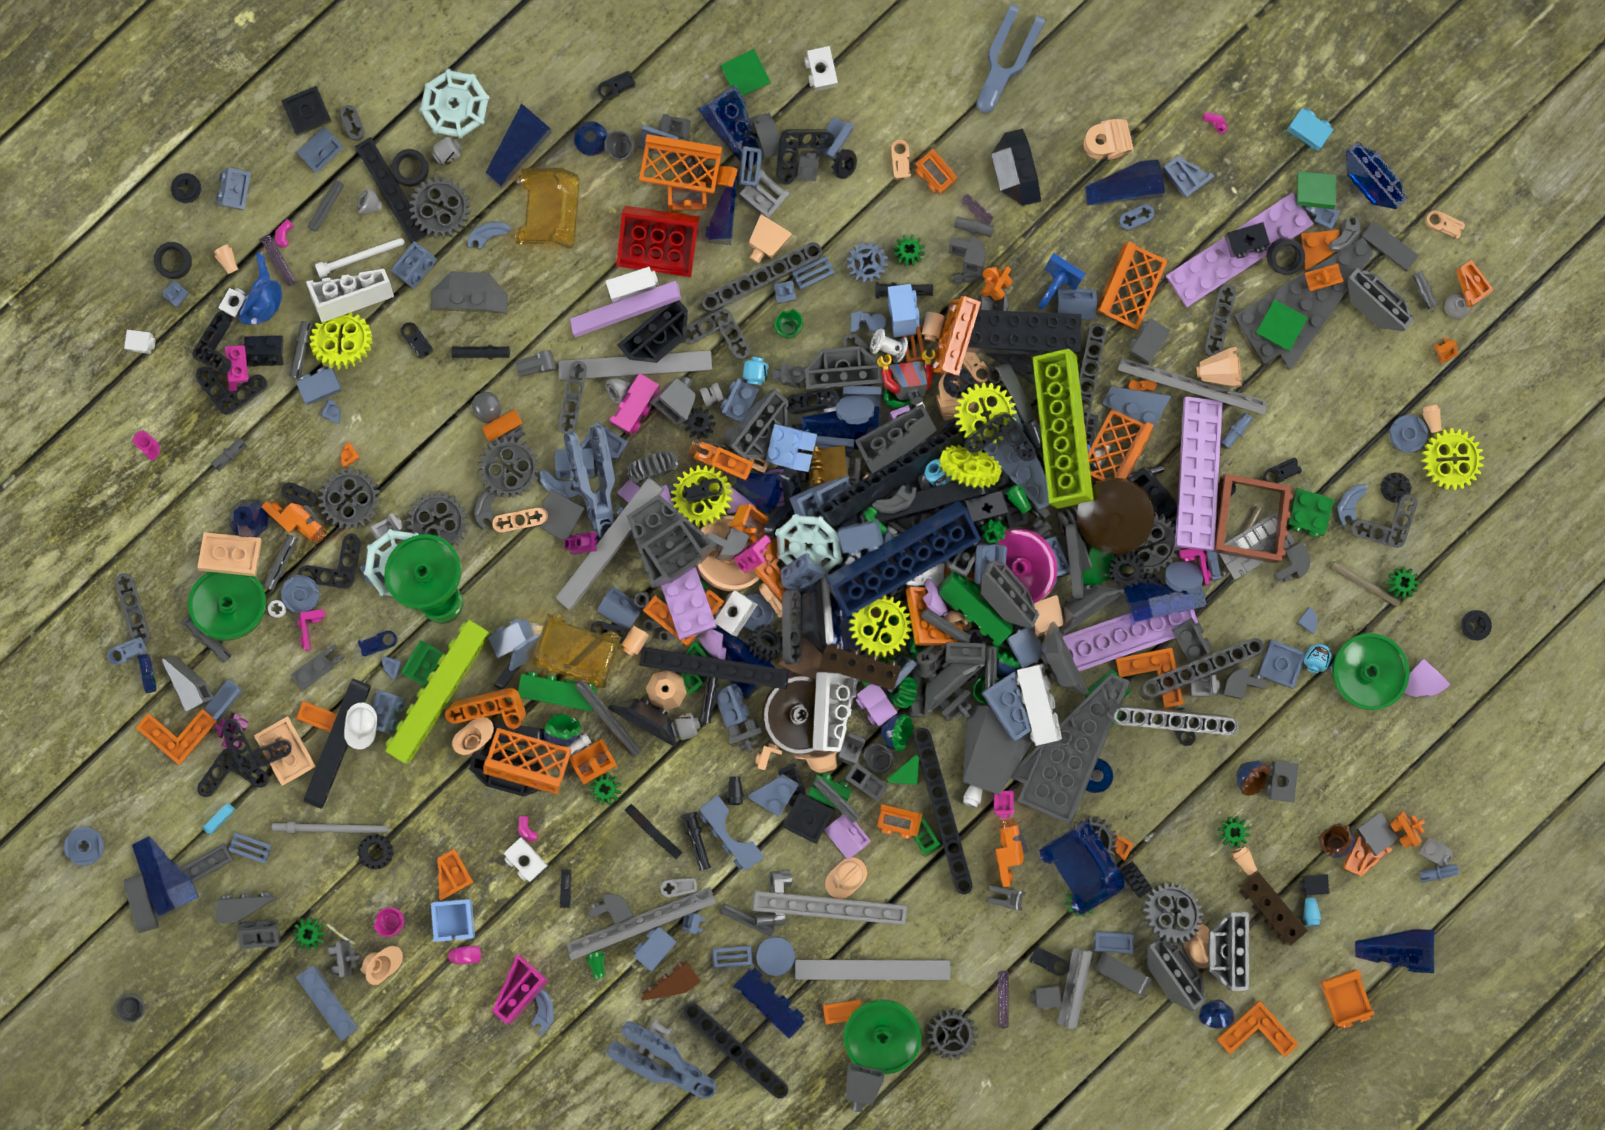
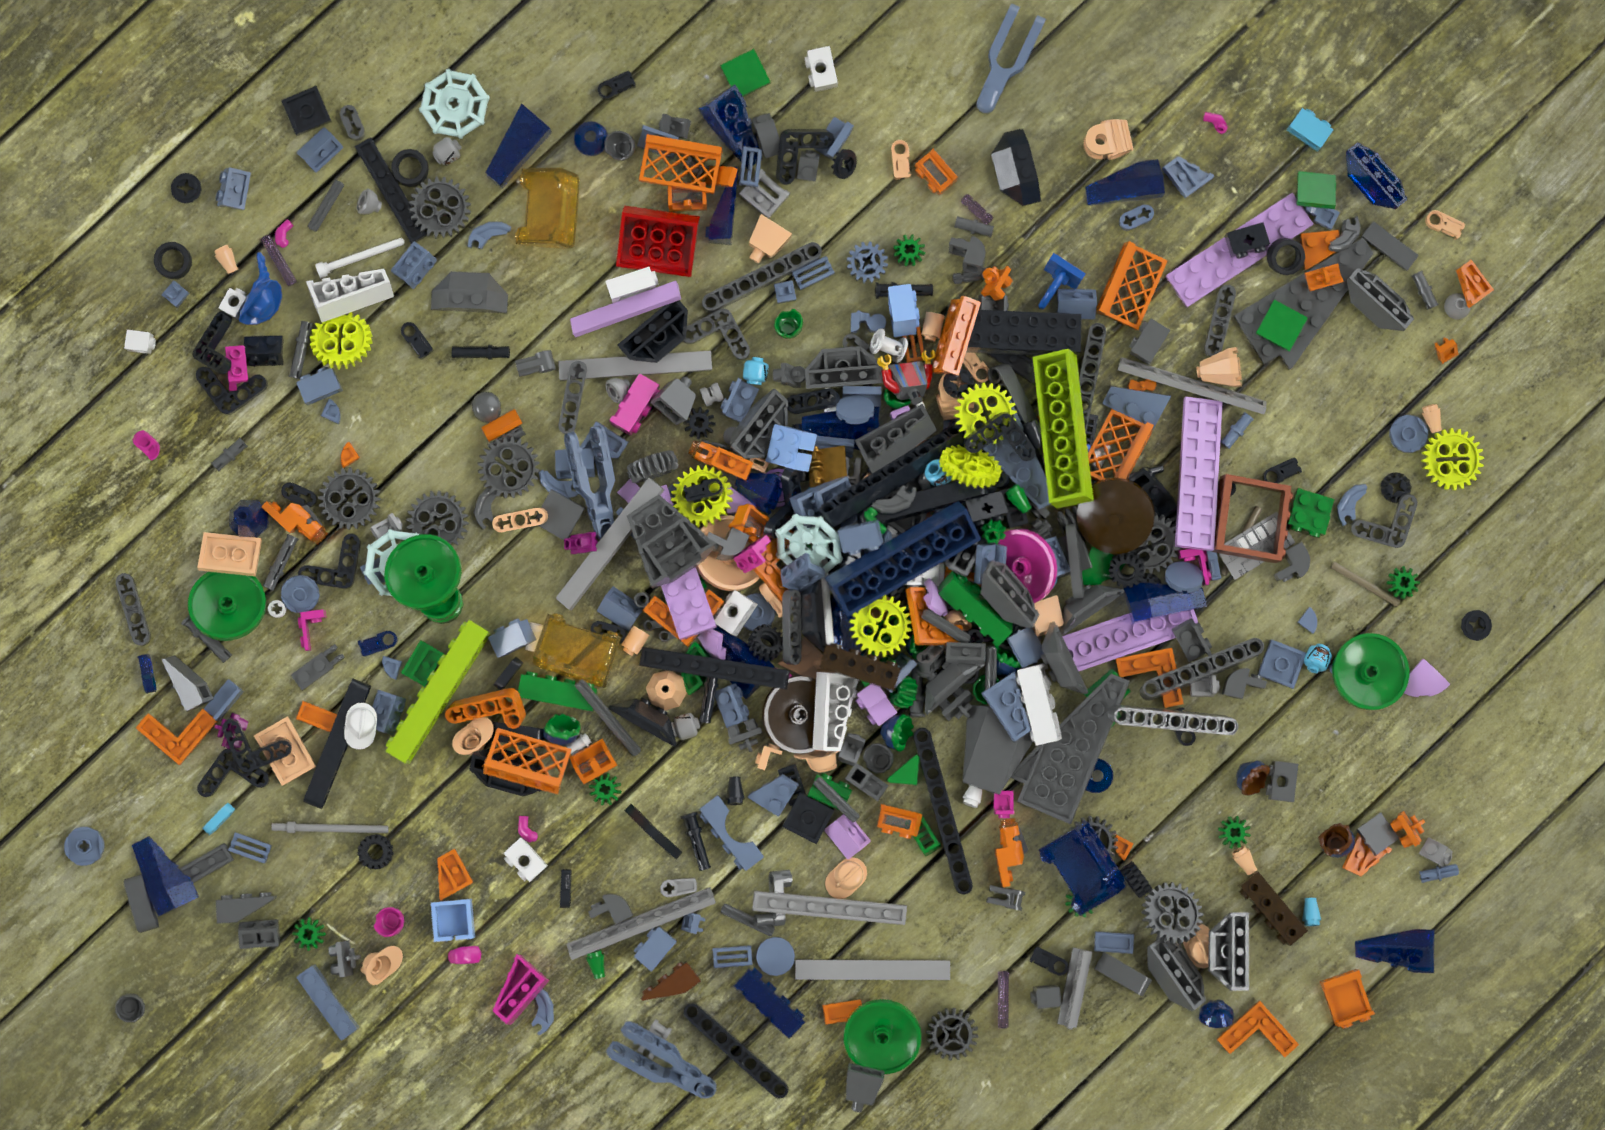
(128, 650): sand blue piece -> none
(523, 652): sand blue piece -> none
(1314, 884): black brick -> none

